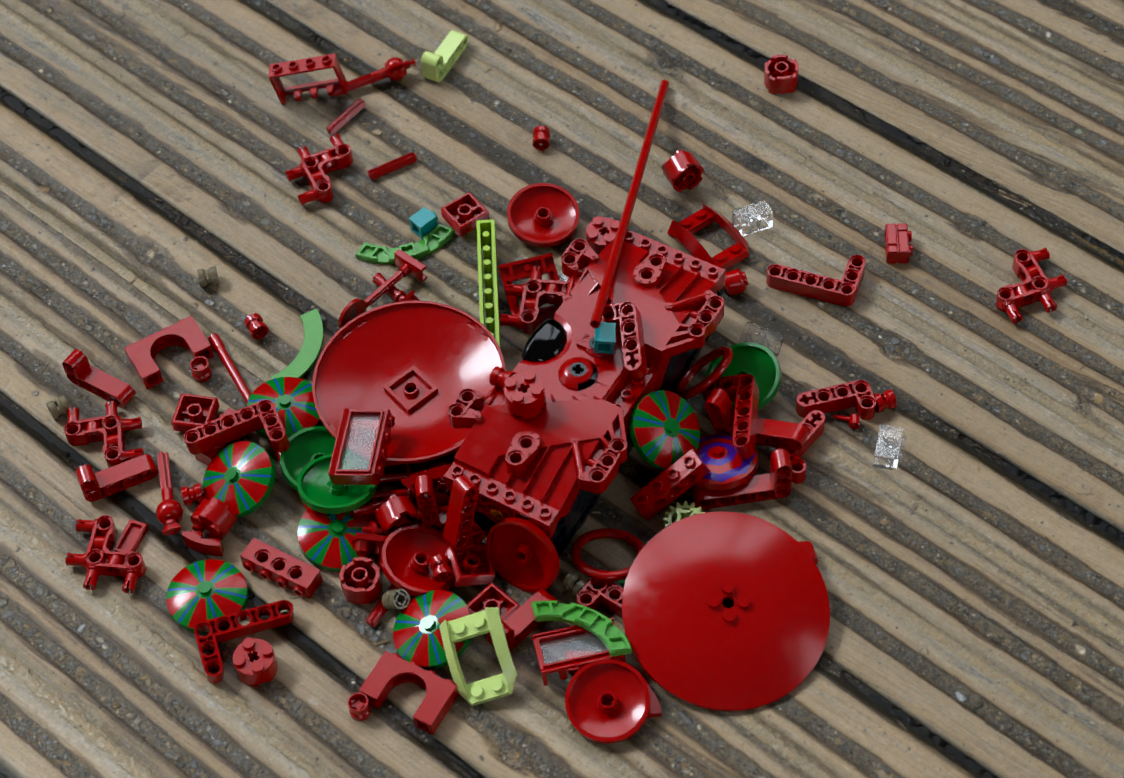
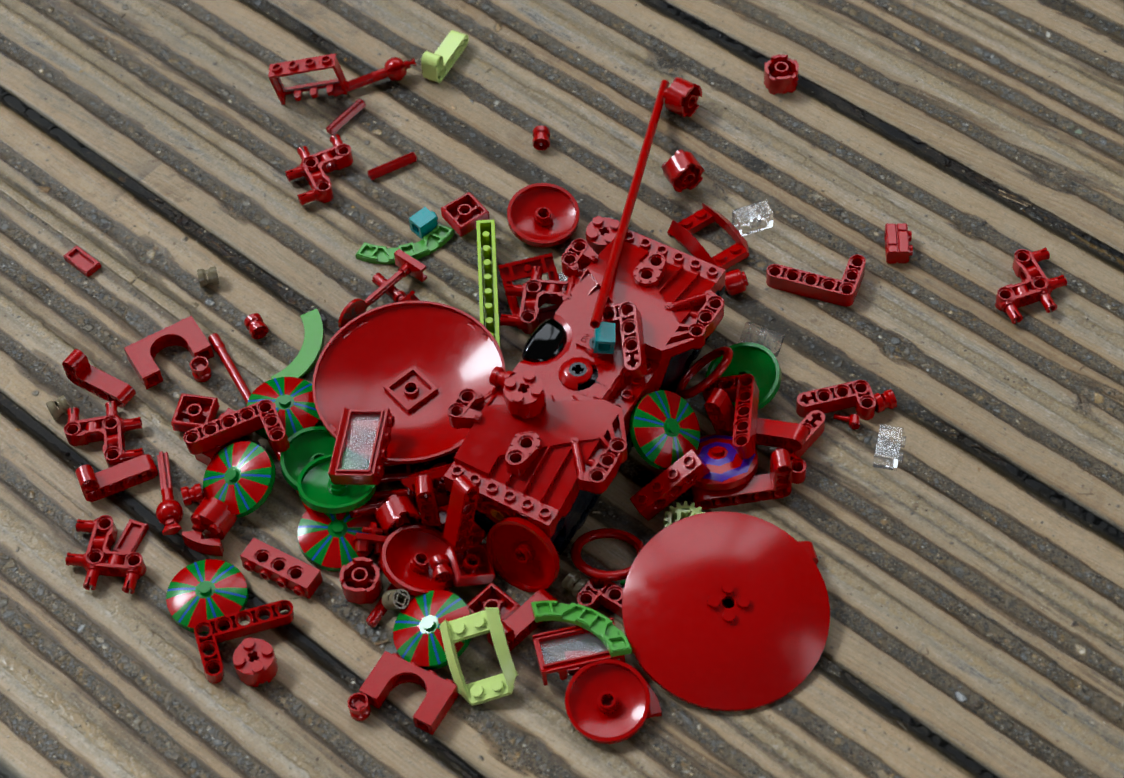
(82, 261): none -> red tile
(682, 97): none -> red brick

